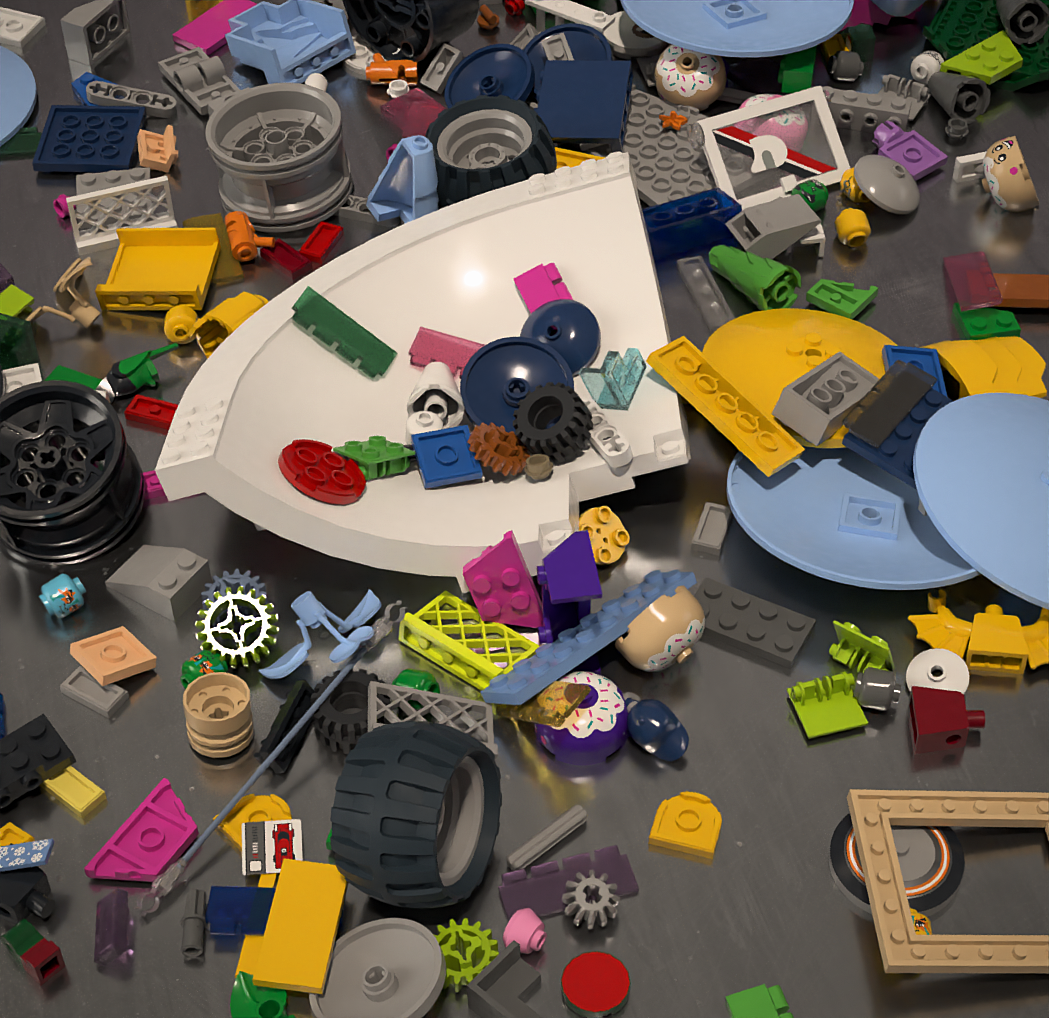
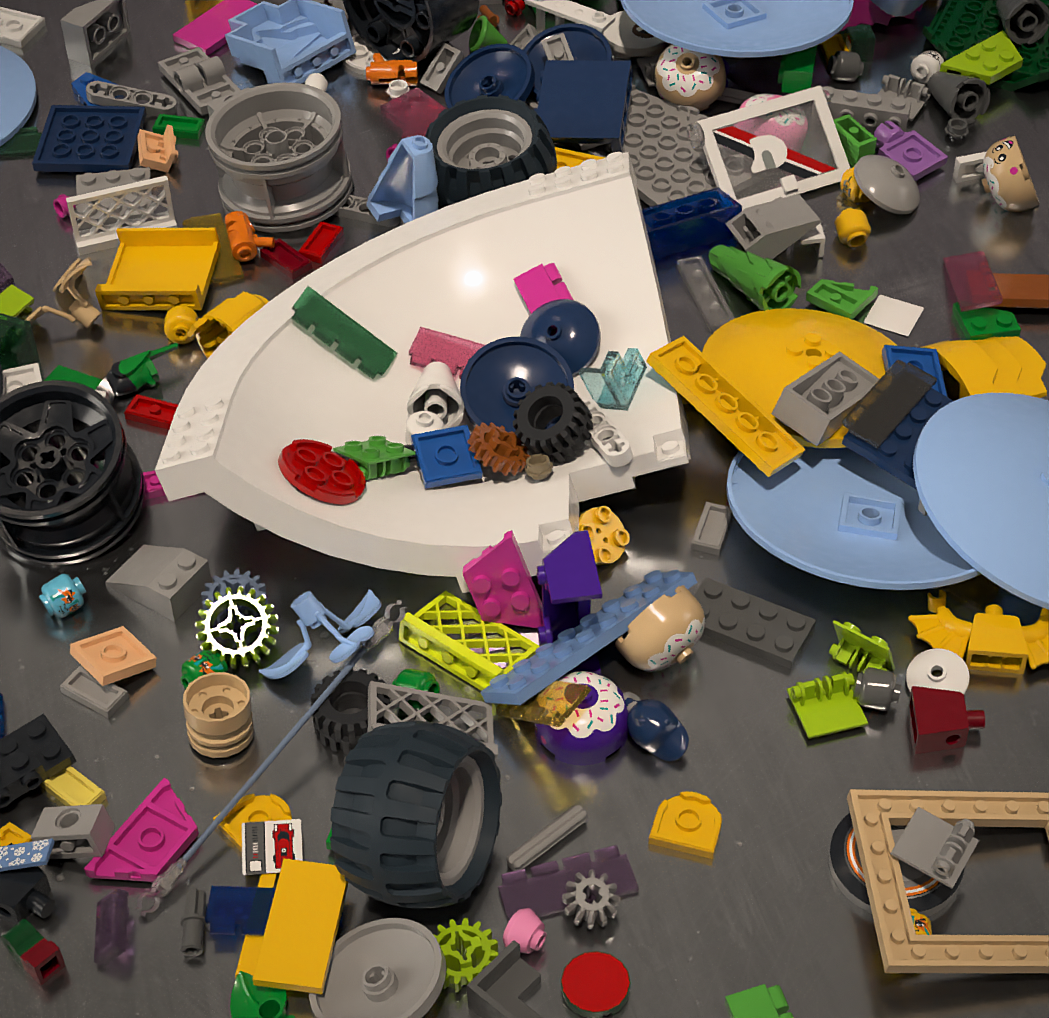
(76, 830): none -> light grey brick
(182, 126): none -> green tile
(295, 707): black plate -> none
(484, 34): none -> bright green hat
(674, 120): orange plant -> none
(813, 193): green head -> none
(854, 139): none -> bright green brick
(893, 315): none -> white sticker
(936, 846): none -> light grey hinge

